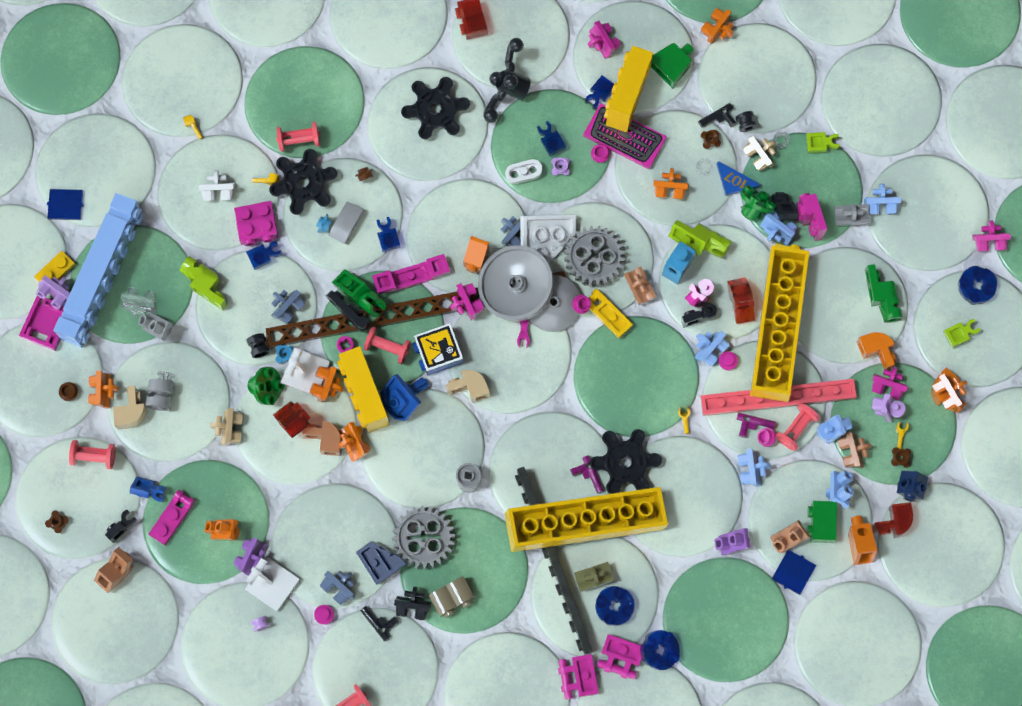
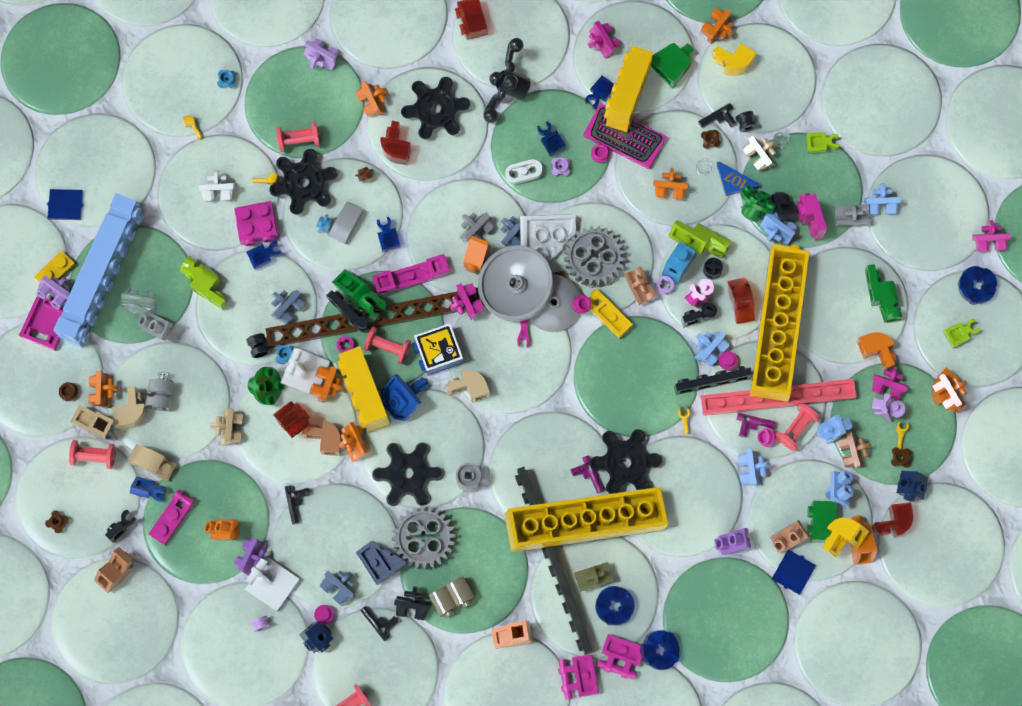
(94, 423): none -> tan brick
(151, 462): none -> tan brick
(226, 74): none -> dark azure plate
(295, 501): none -> black hose
(316, 637): none -> dark blue brick
(319, 56): none -> lavender hips
(368, 92): none -> orange hips
(394, 149): none -> clear red brick
(412, 486): none -> black plate
(481, 222): none -> light grey hips
(512, 634): none -> brick
(664, 291): none -> lavender bush
(705, 381): none -> black plate
(713, 264): none -> black wheel
(735, 63): none -> yellow brick
(844, 531): none -> yellow brick

